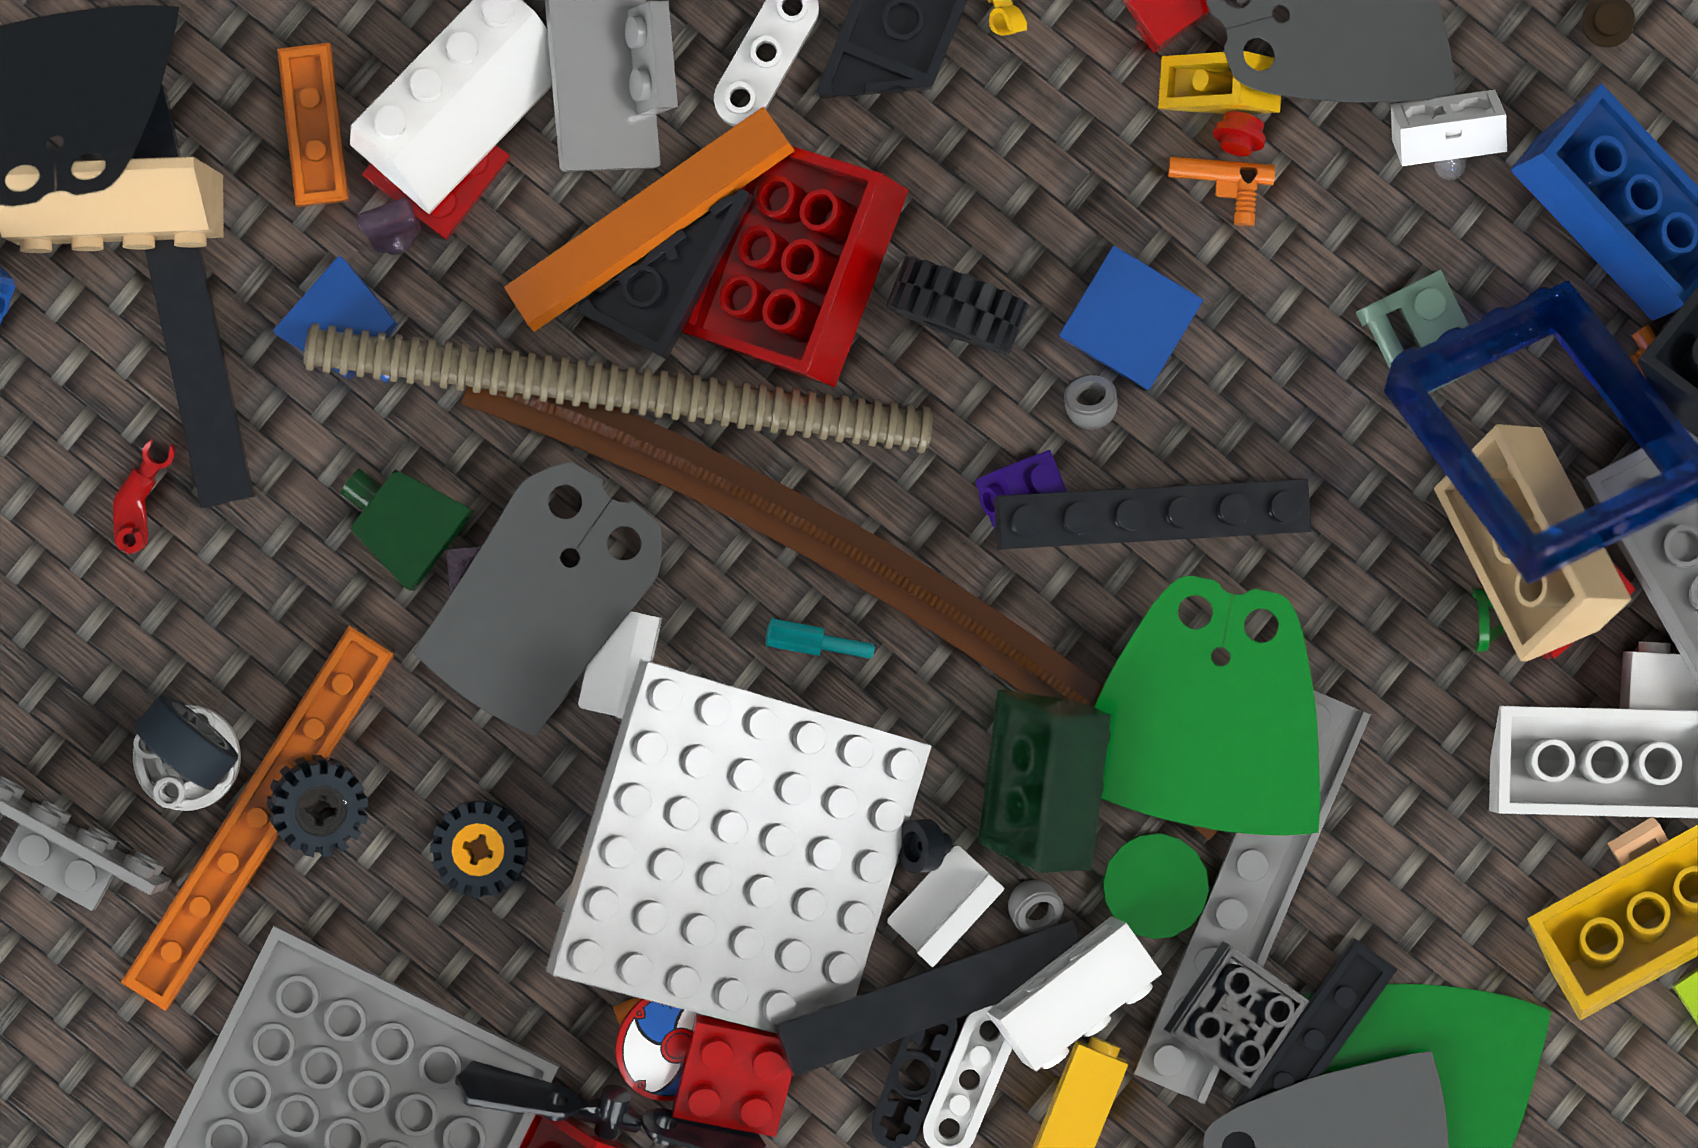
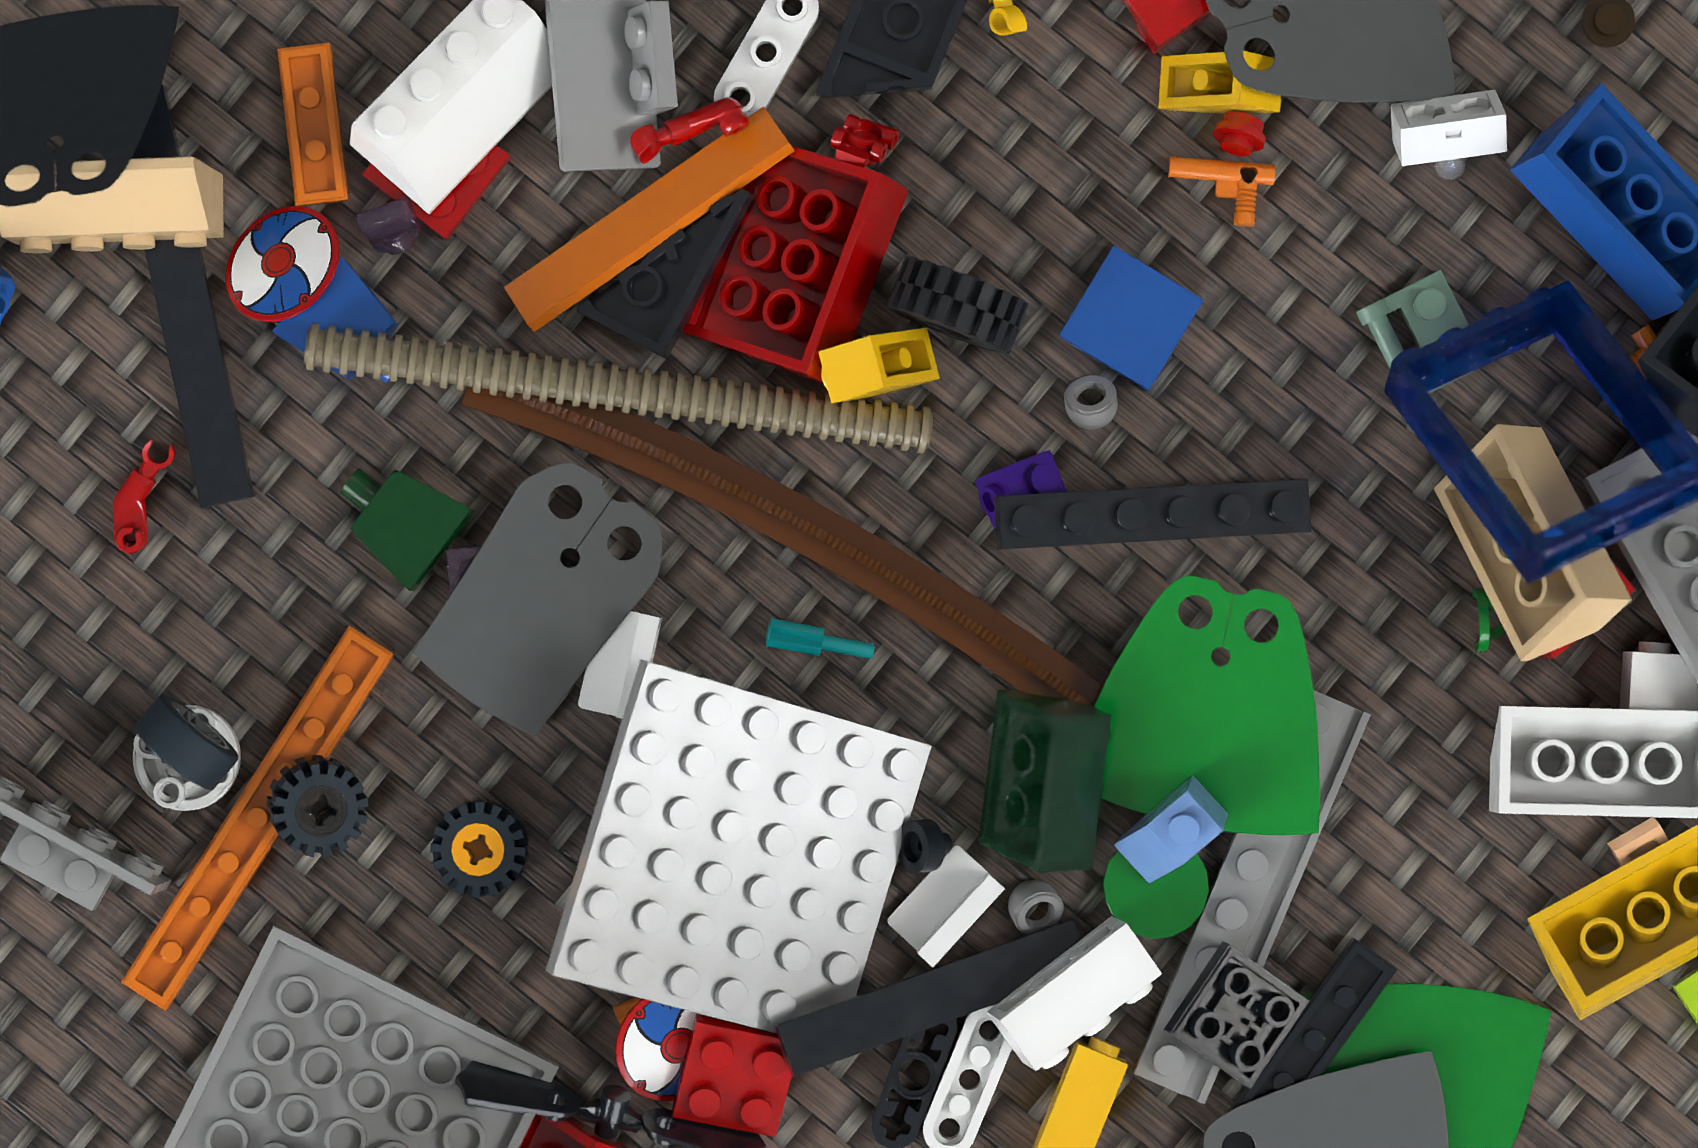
(282, 264): none -> shield
(724, 112): none -> red arm
(863, 141): none -> red piece
(878, 365): none -> yellow brick
(1173, 831): none -> medium blue slope

